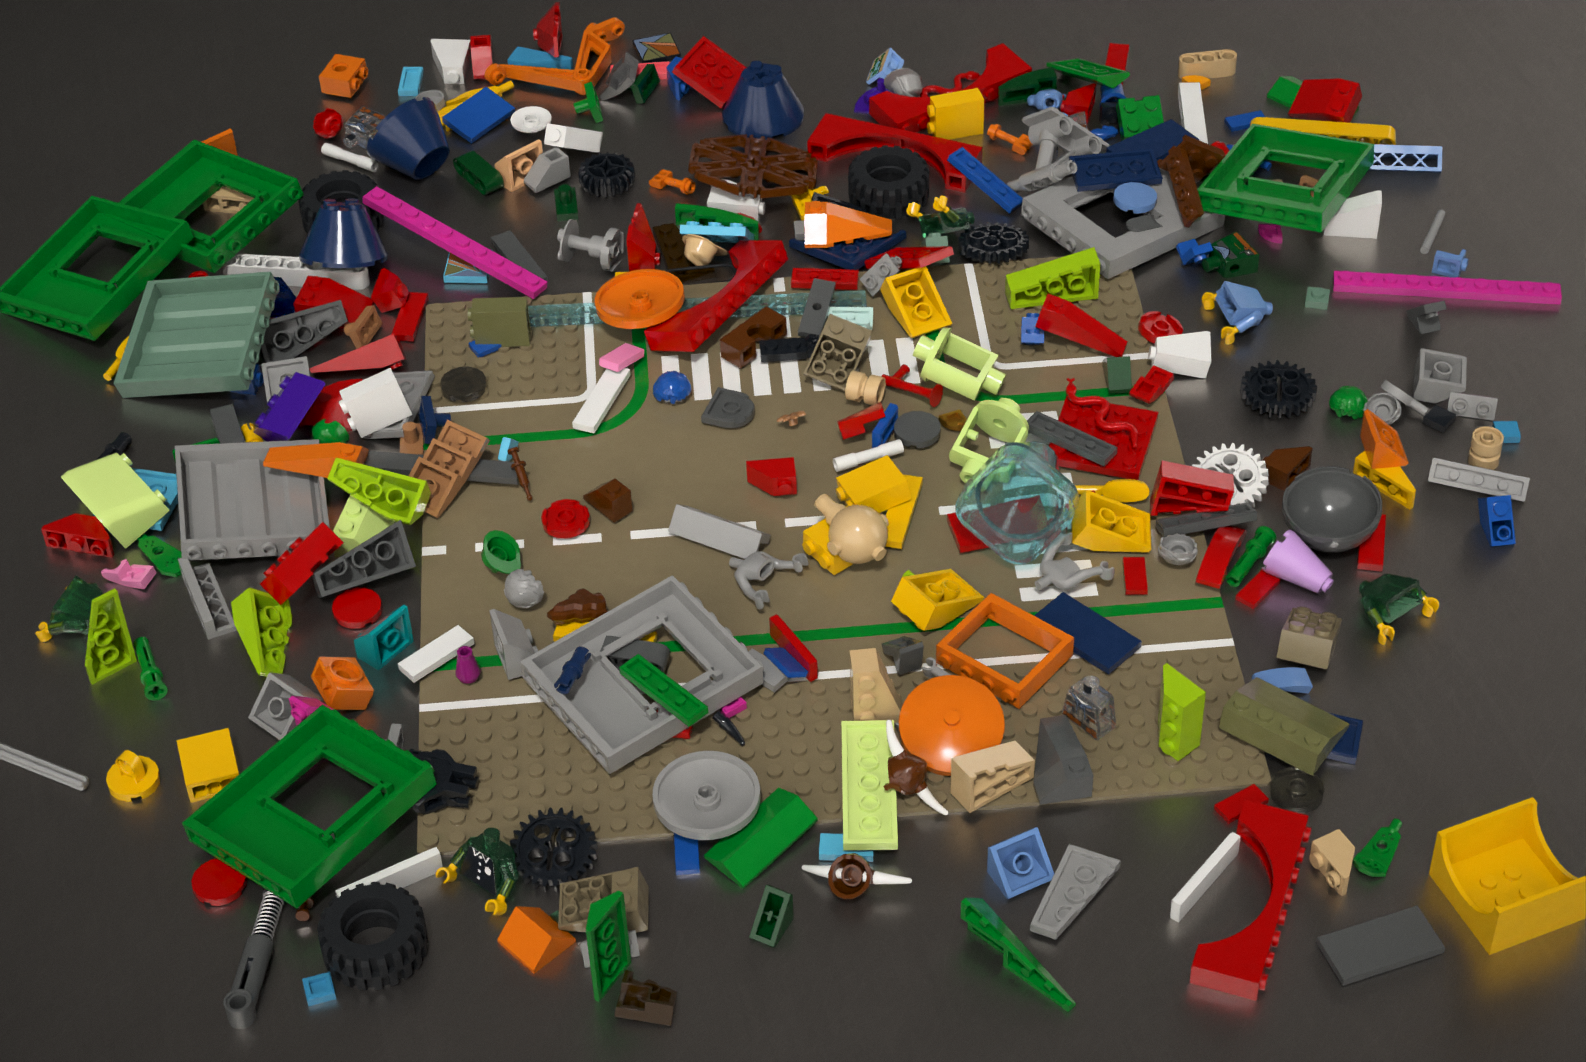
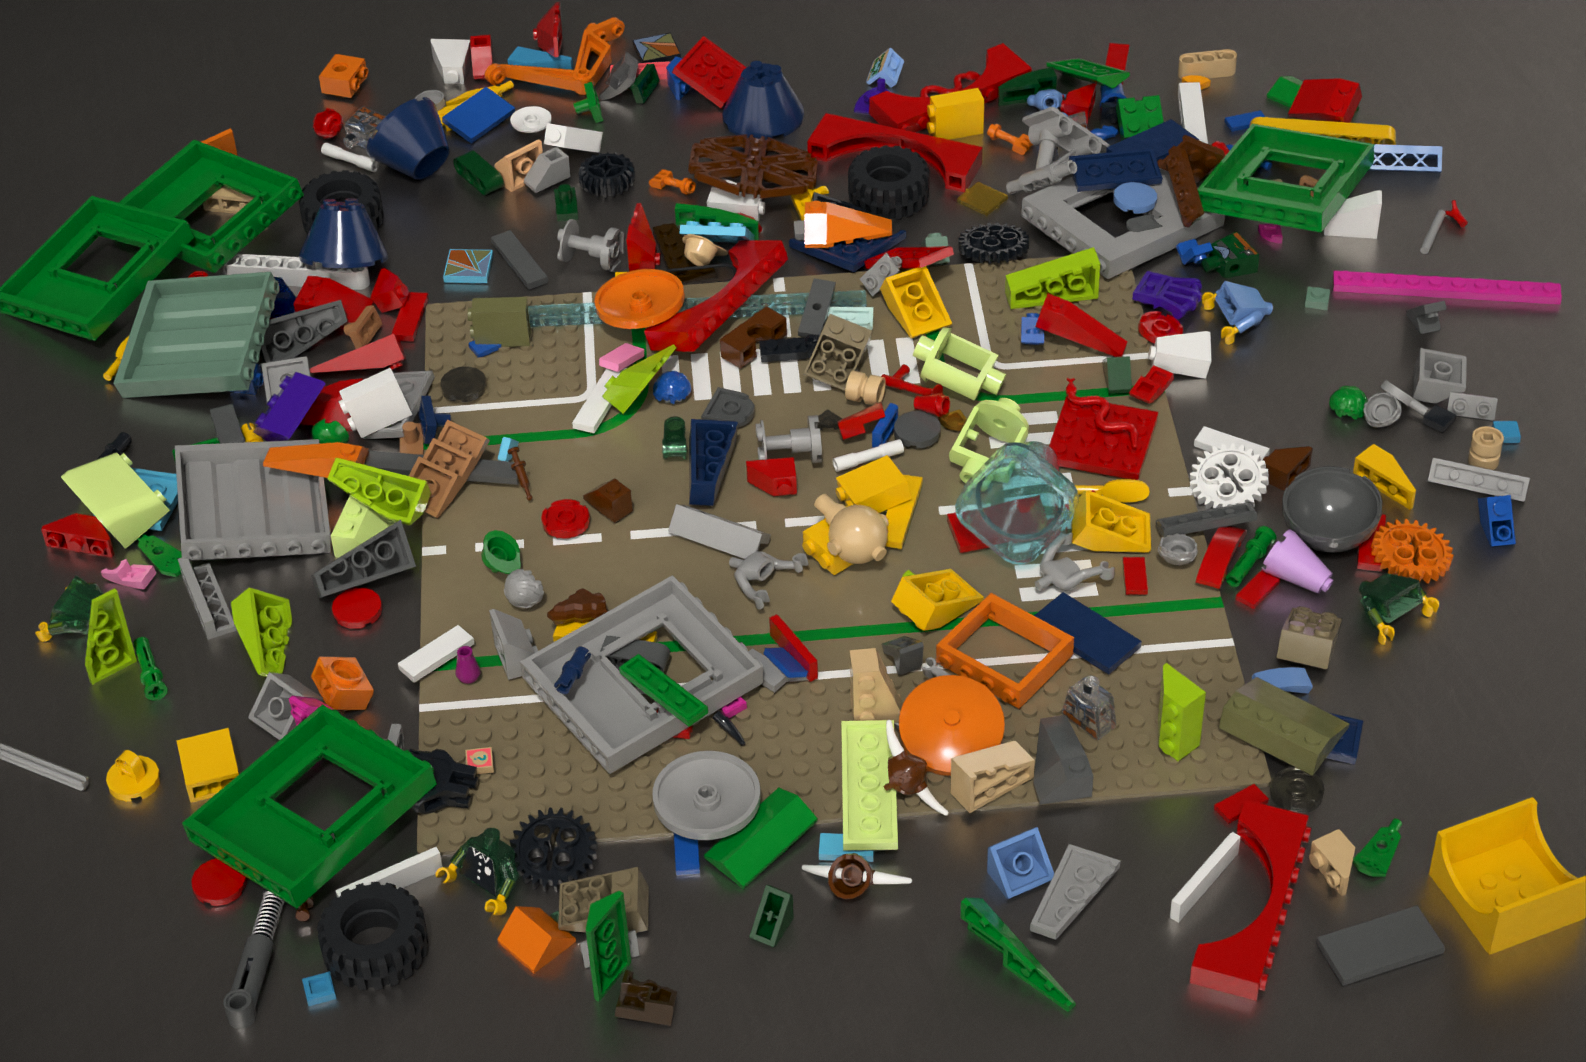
(300, 563): red wedge -> none
(385, 638): teal slope -> none
(410, 81): medium azure tile -> none
(455, 242): dark pink plate -> none
(480, 758): none -> tile
(631, 381): none -> lime wedge
(674, 439): none -> clear green piece
(709, 454): none -> dark blue wedge
(792, 418): medium nougat plant -> none
(798, 440): none -> light grey piece
(828, 420): none -> clear smoke tile
(844, 278): red tile -> none
(904, 82): light grey piece -> none
(934, 404): none -> red cone
(942, 222): clear green torso -> none
(982, 198): none -> clear yellow piece
(985, 180): blue tile -> none
(1071, 438): dark grey tile -> none
(1169, 292): none -> dark purple plate
(1190, 488): red wedge -> none
(1210, 437): none -> white tile
(1261, 387): black gear -> none
(1381, 443): orange slope -> none
(1429, 550): none -> orange gear
(1450, 264): medium blue bracket -> none
(1456, 214): none -> red bar

